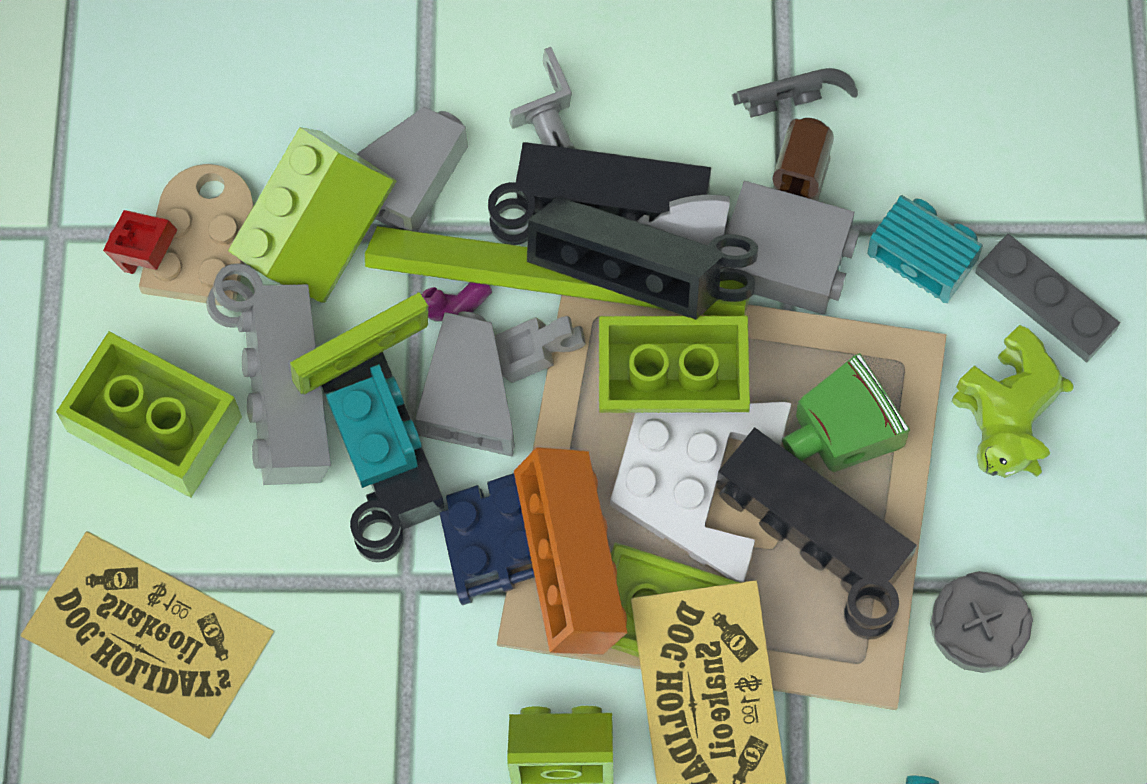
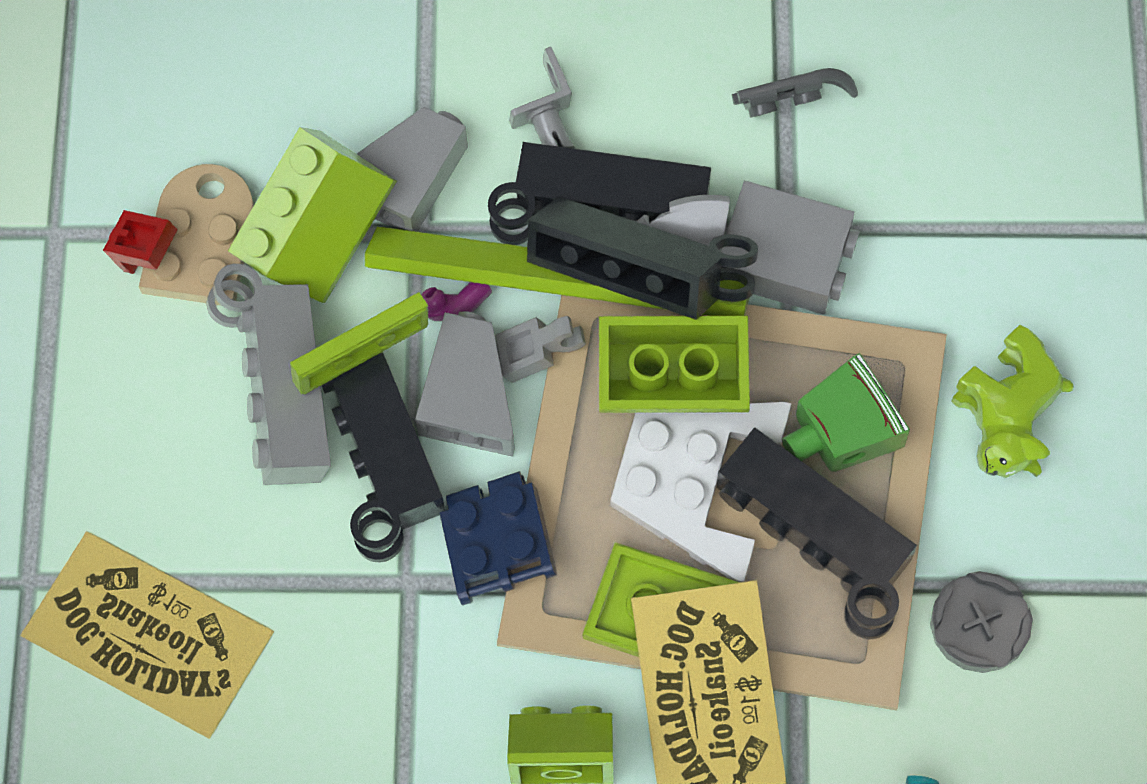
(149, 414): lime brick -> none
(372, 428): teal bracket -> none
(570, 551): orange brick -> none
(804, 158): reddish brown brick -> none
(925, 247): teal brick -> none
(1047, 297): dark grey plate -> none

